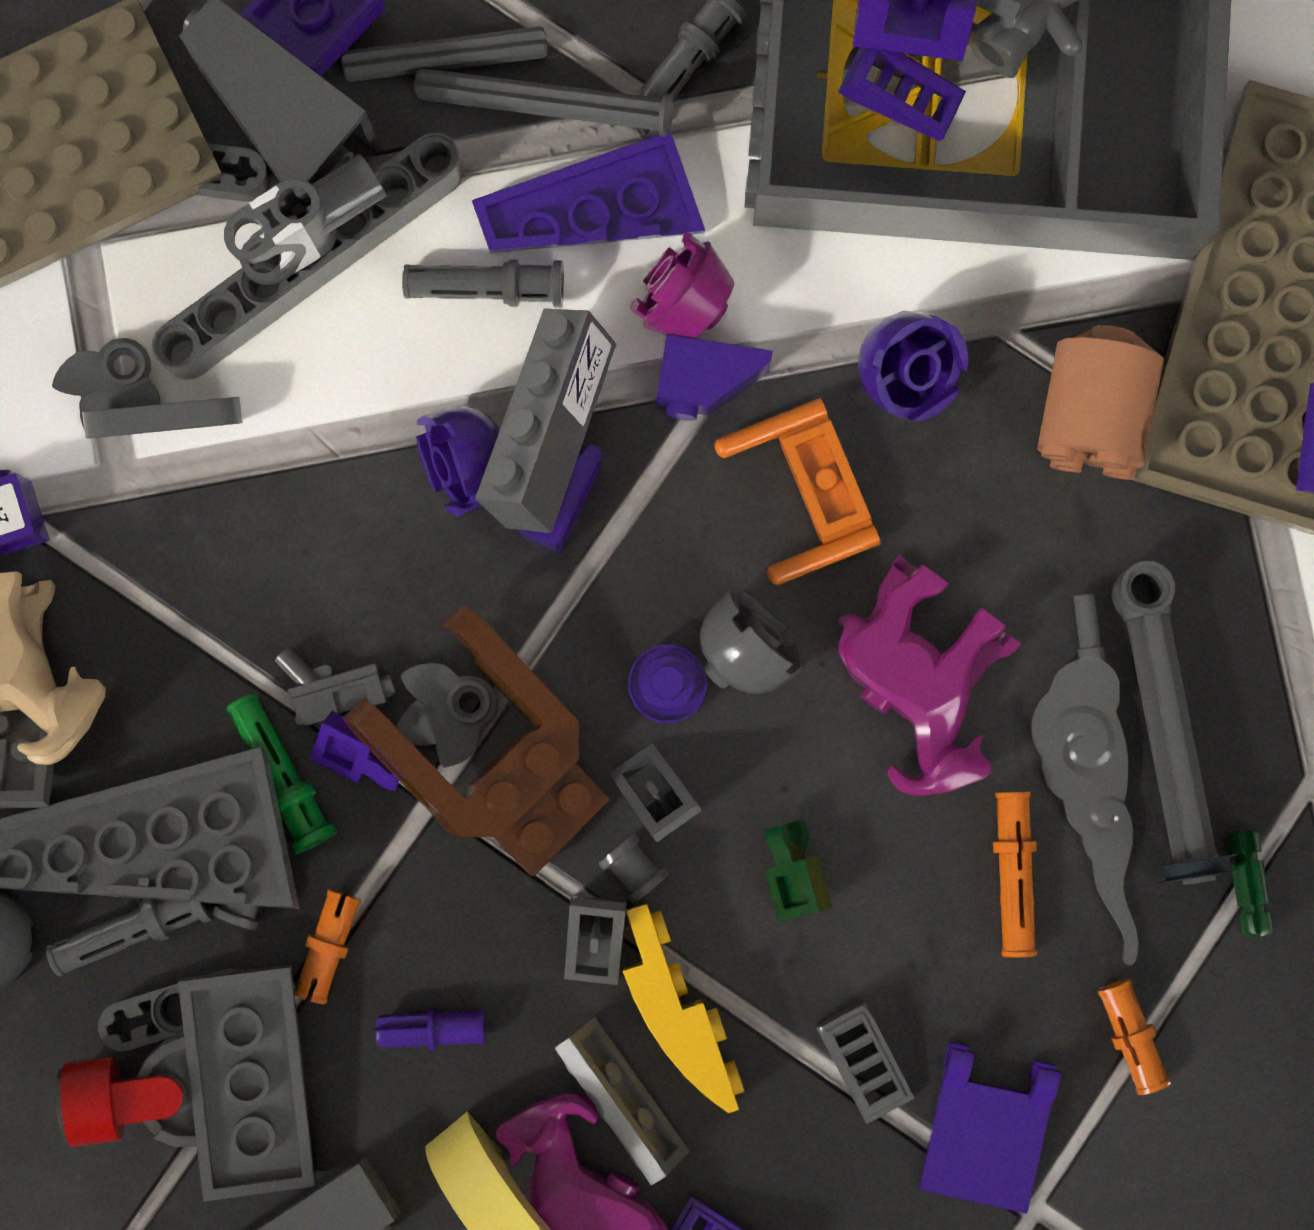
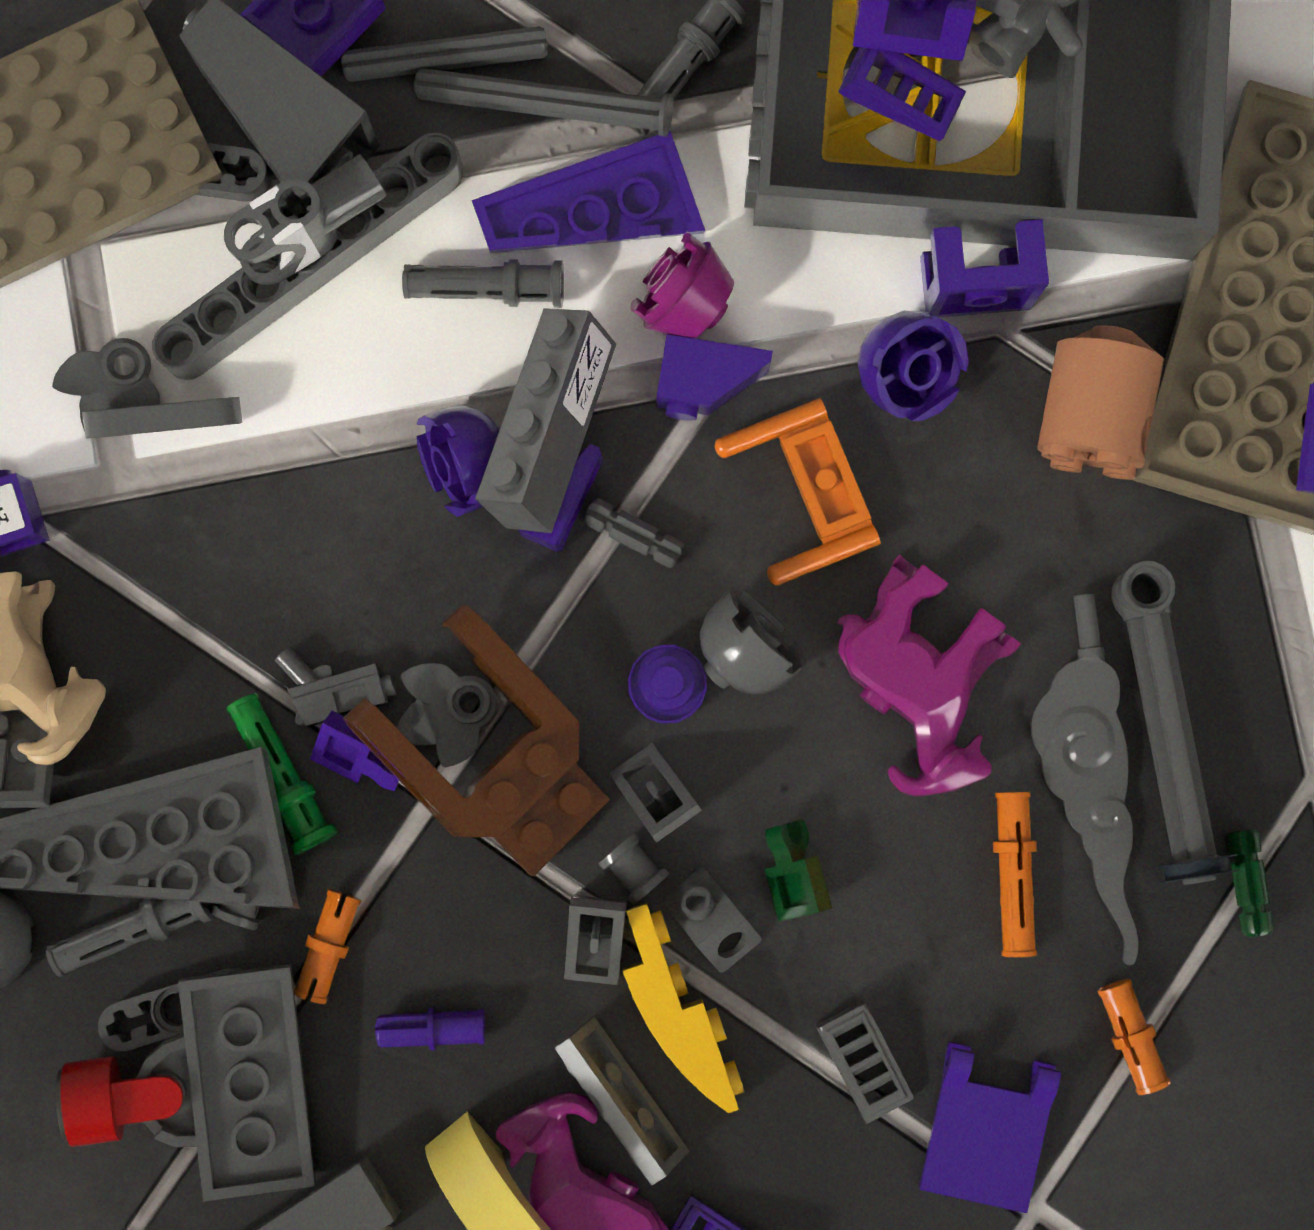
(633, 532): none -> dark grey axle
(710, 917): none -> dark grey bracket
(984, 289): none -> dark purple panel

